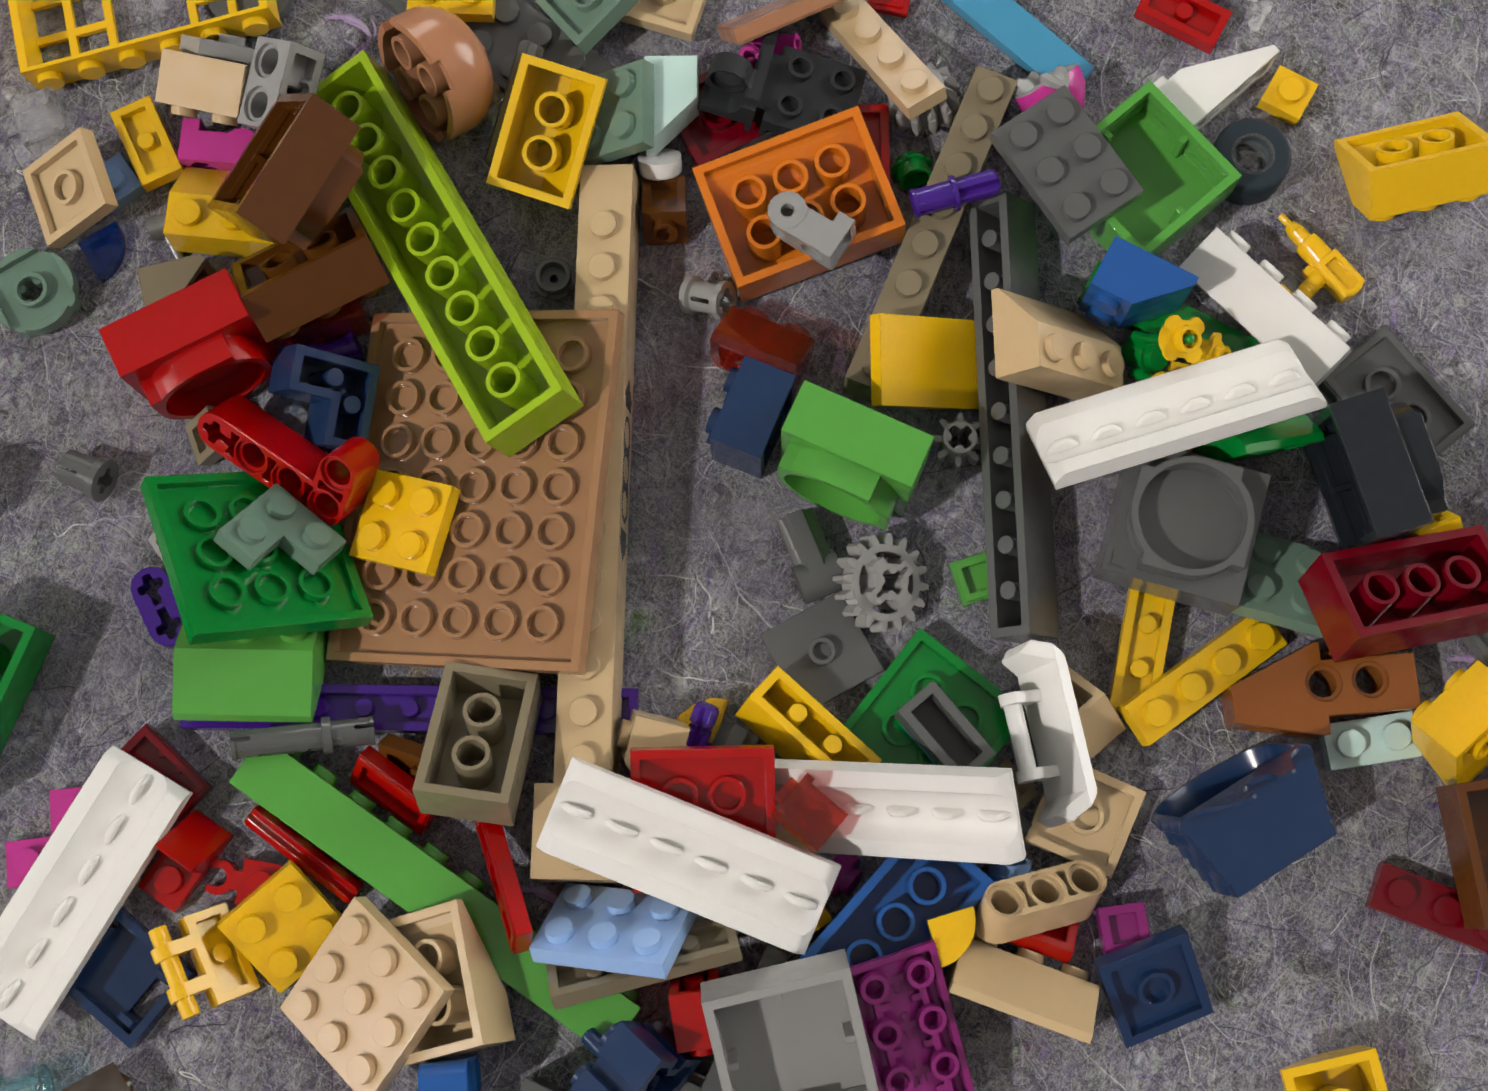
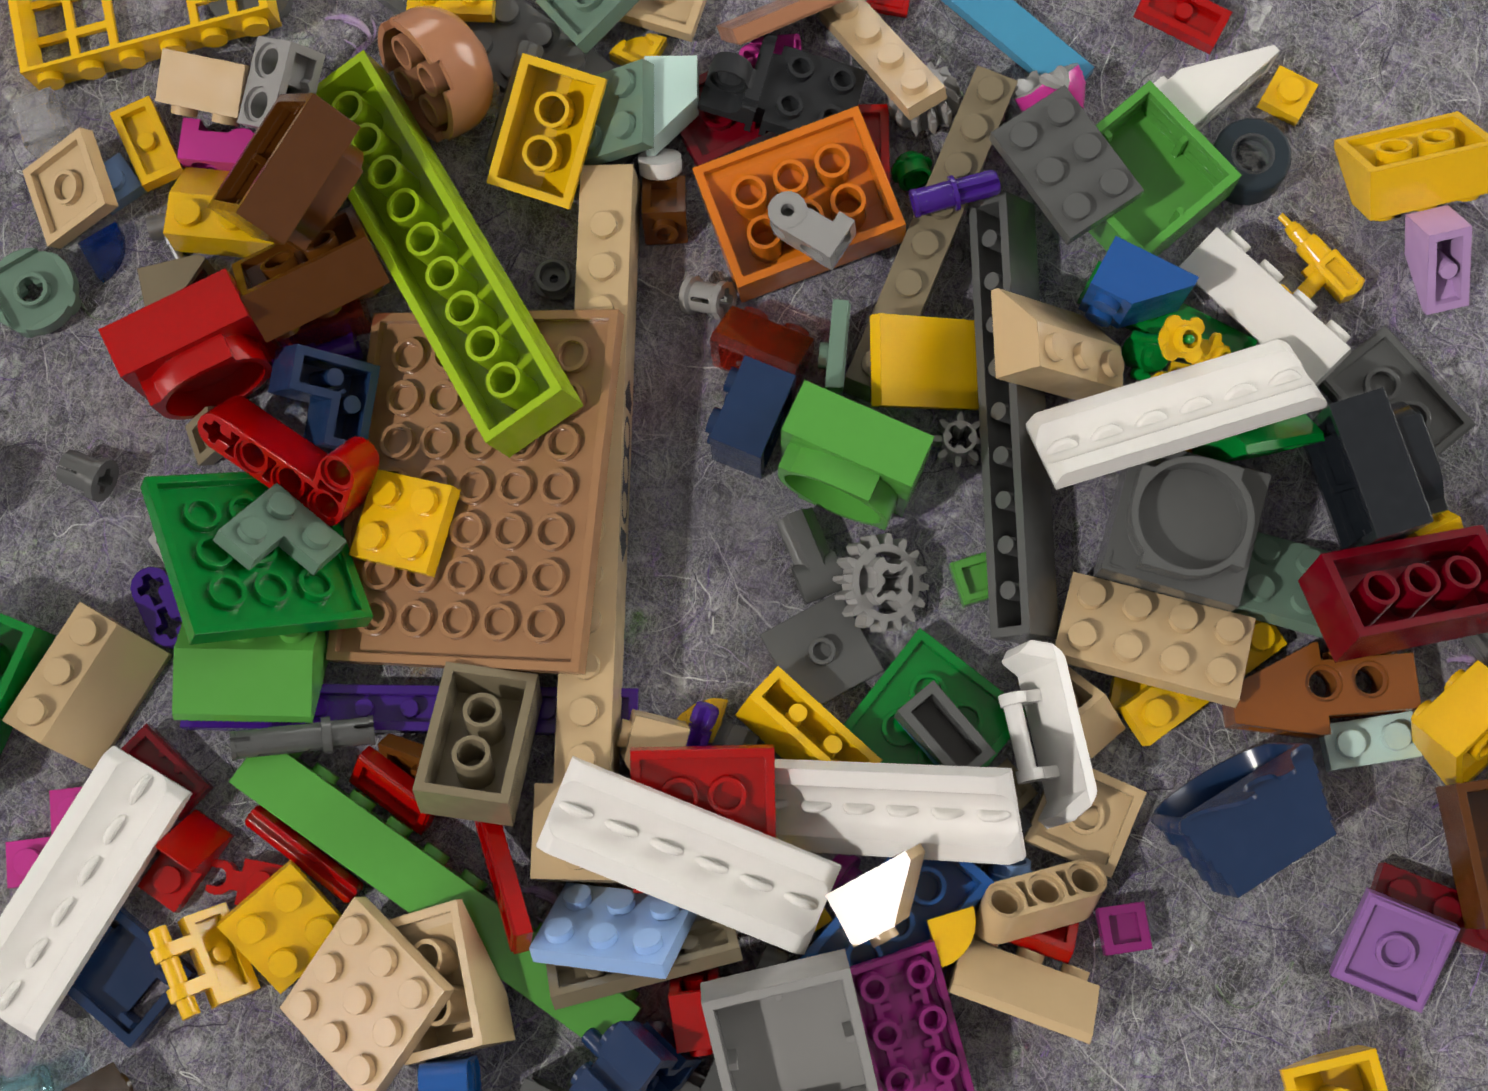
(87, 686): none -> tan slope
(227, 48): light grey plate -> none
(637, 48): none -> yellow tile
(807, 812): clear red bracket -> none
(833, 353): none -> sand green plate
(878, 899): none -> slope
(1153, 986): dark blue plate -> none
(1155, 639): none -> tan plate
(1394, 950): none -> medium lavender plate
(1439, 258): none -> lavender slope

